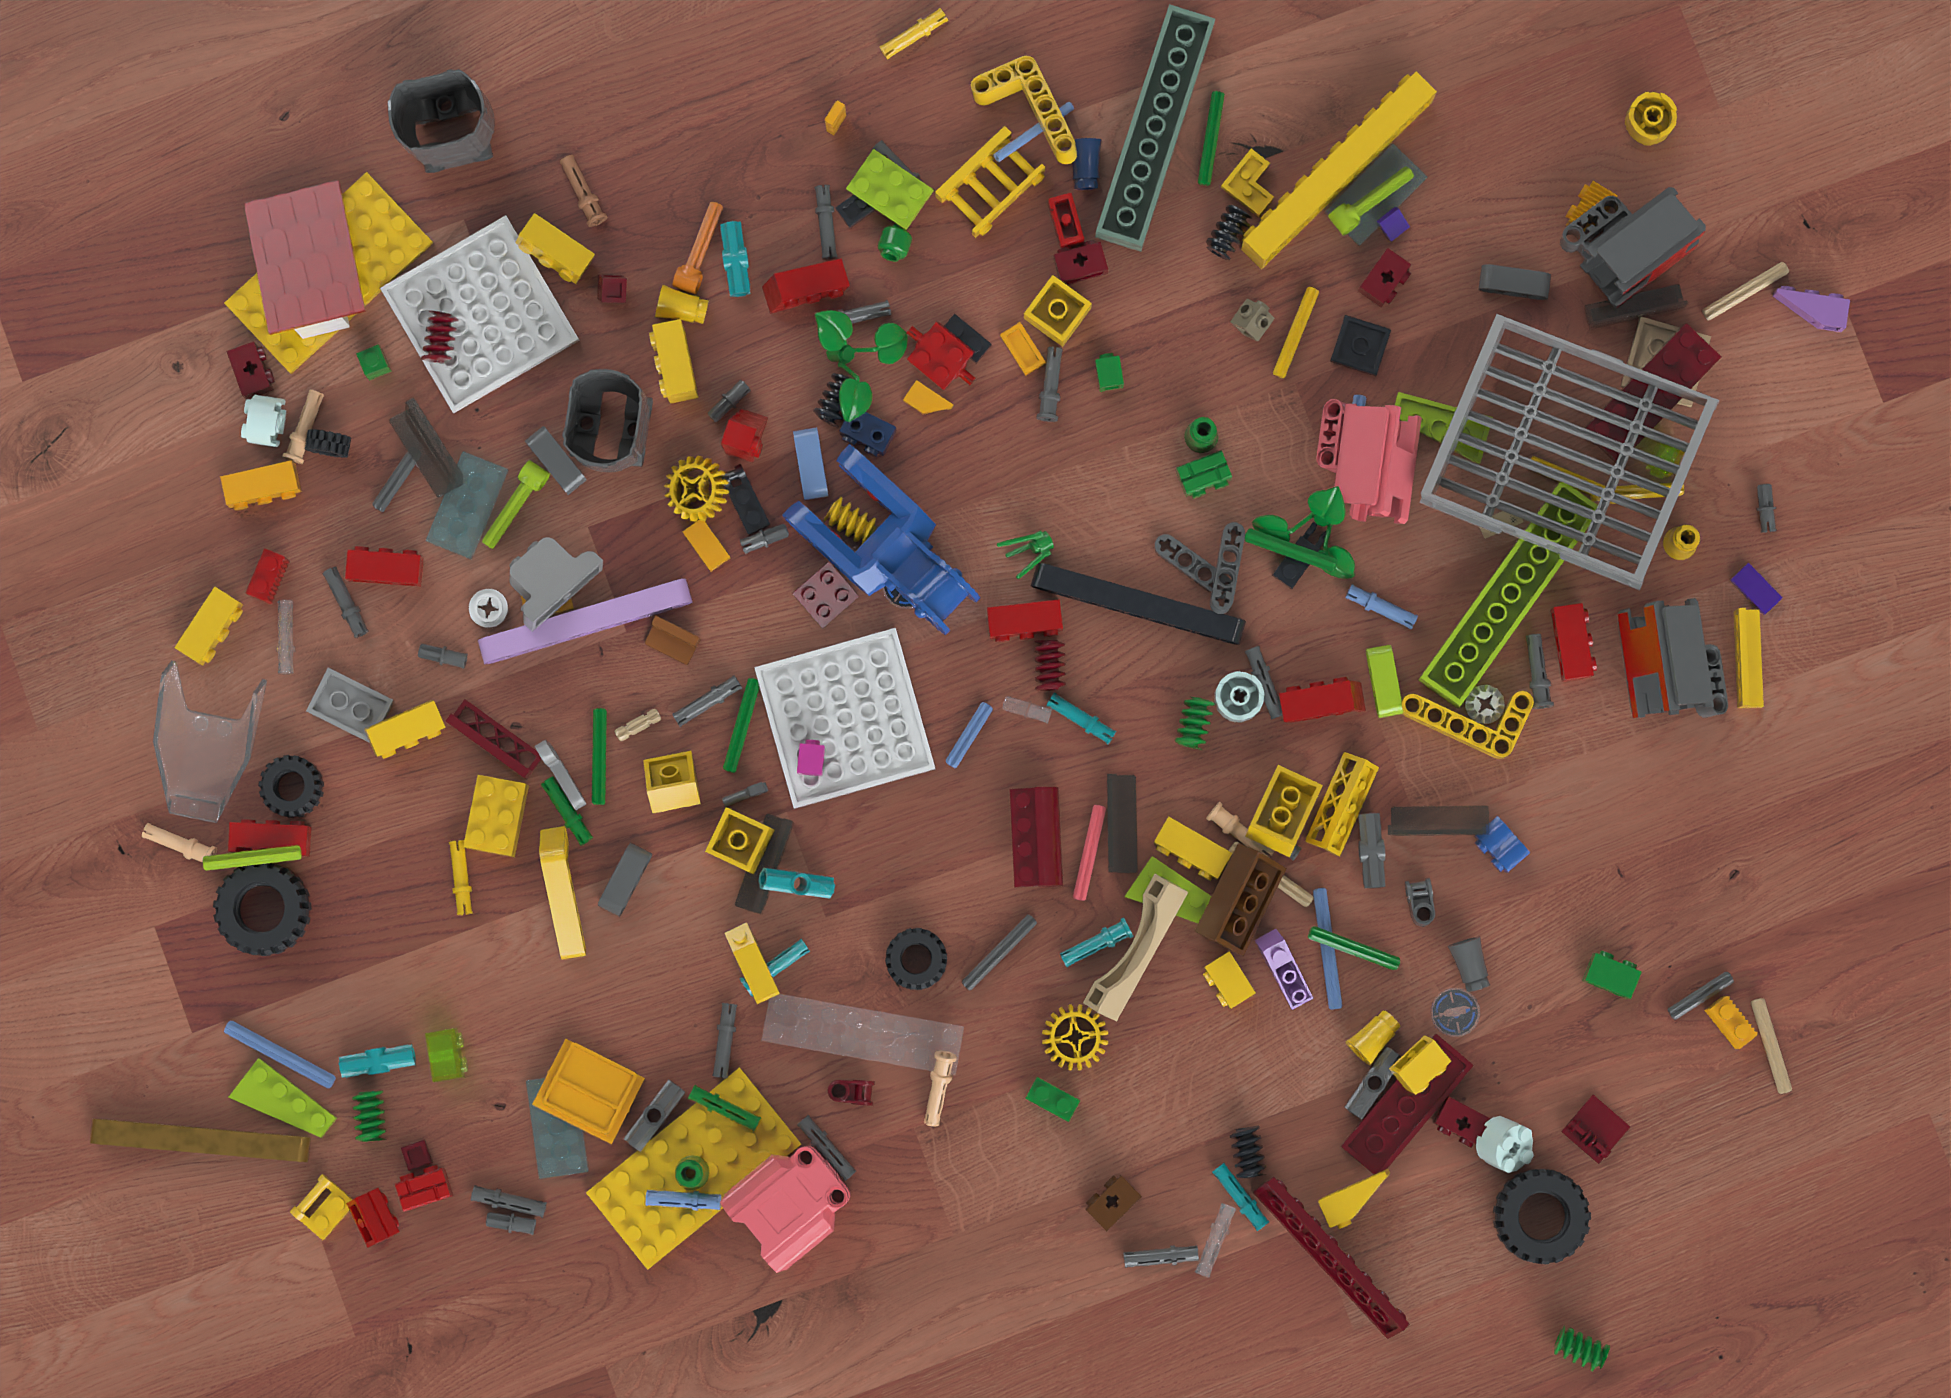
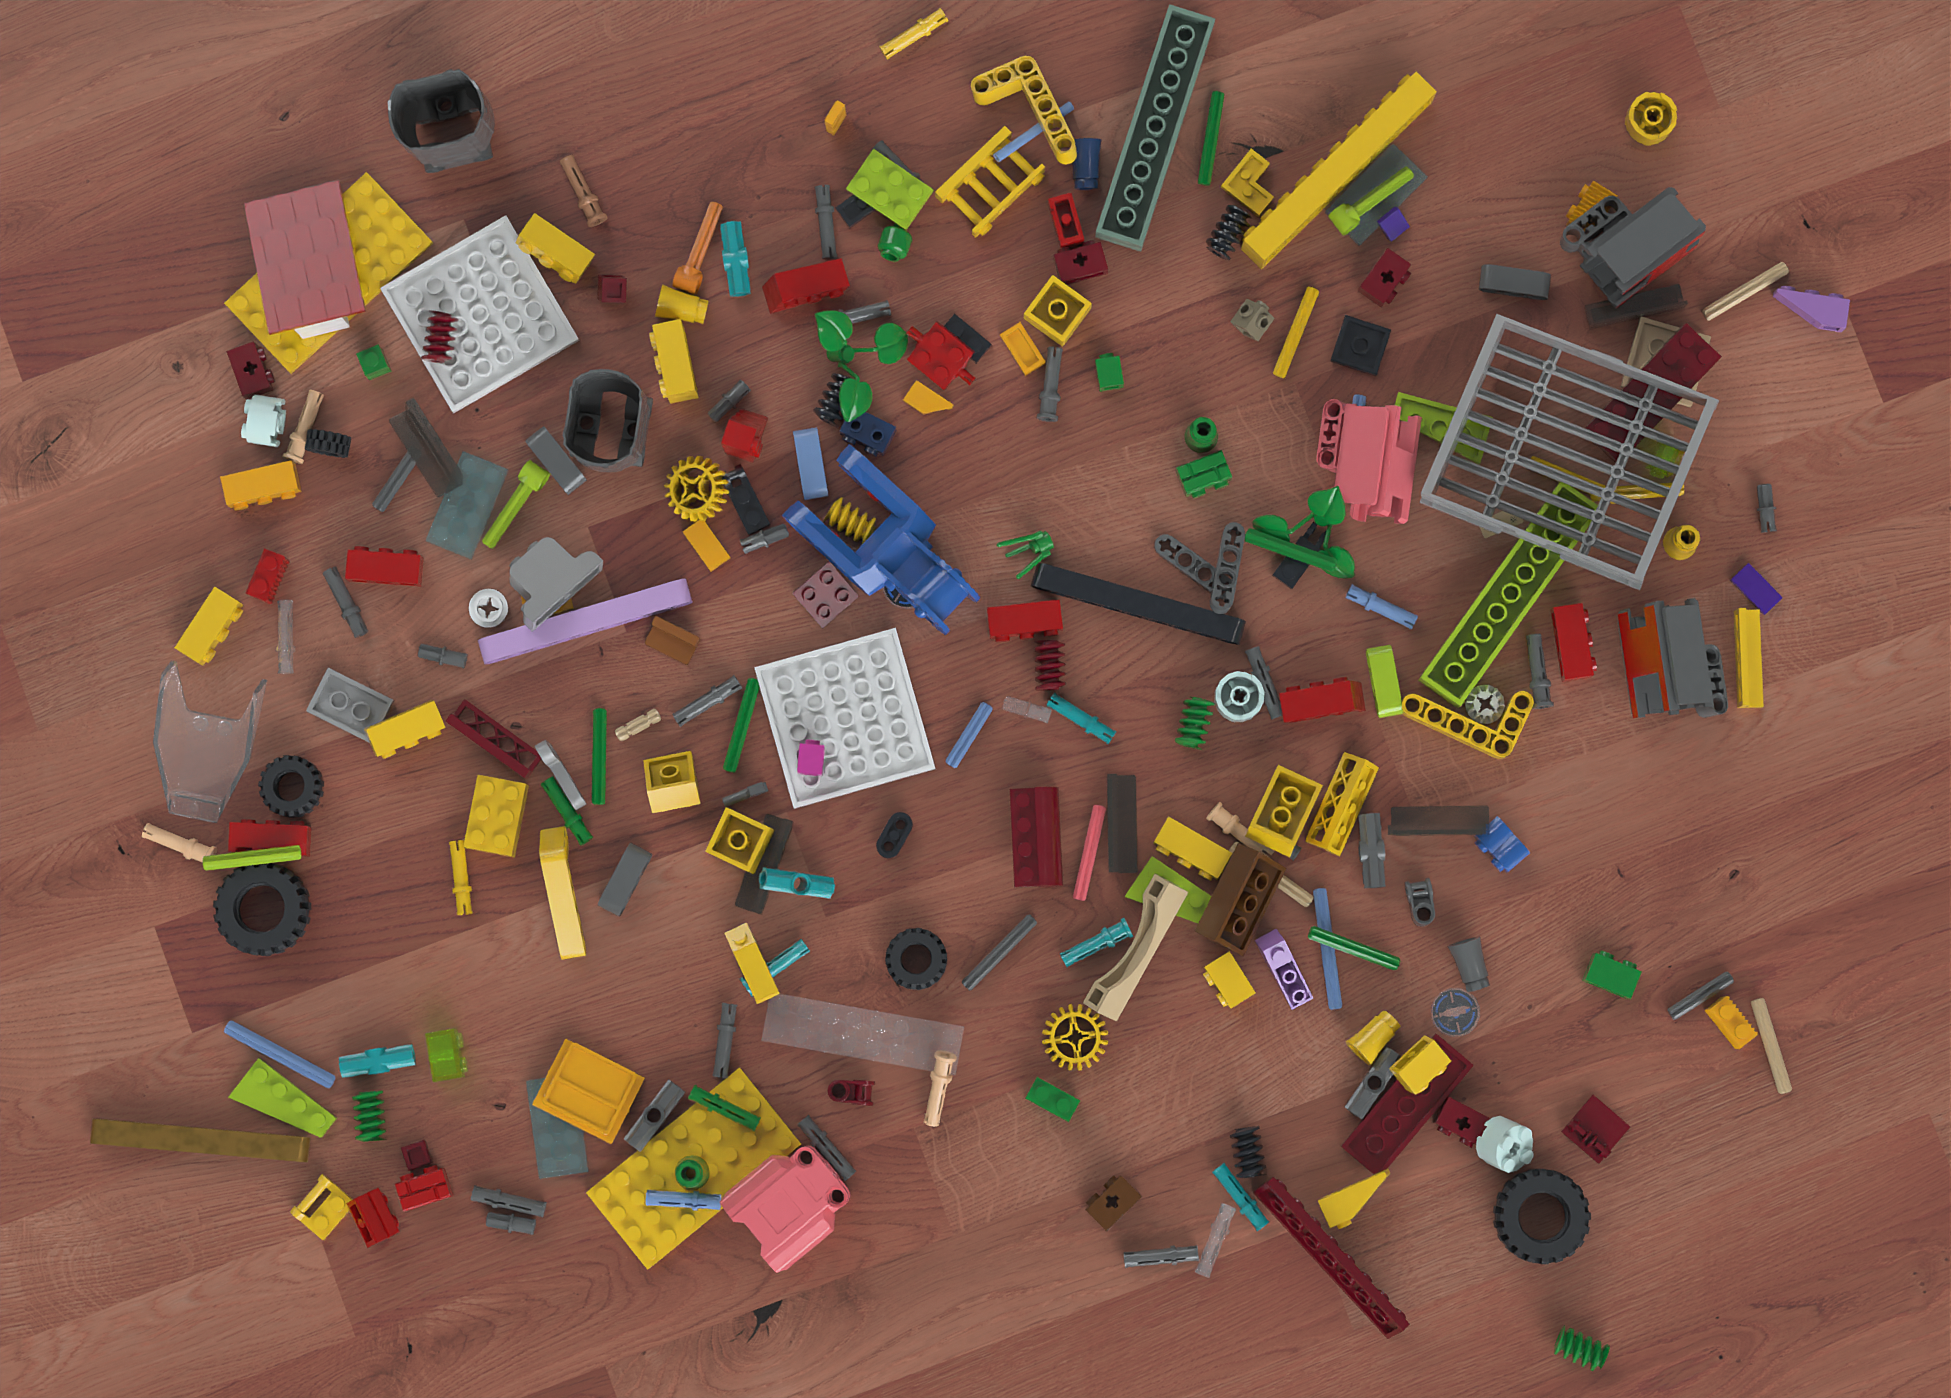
(894, 835): none -> black plate

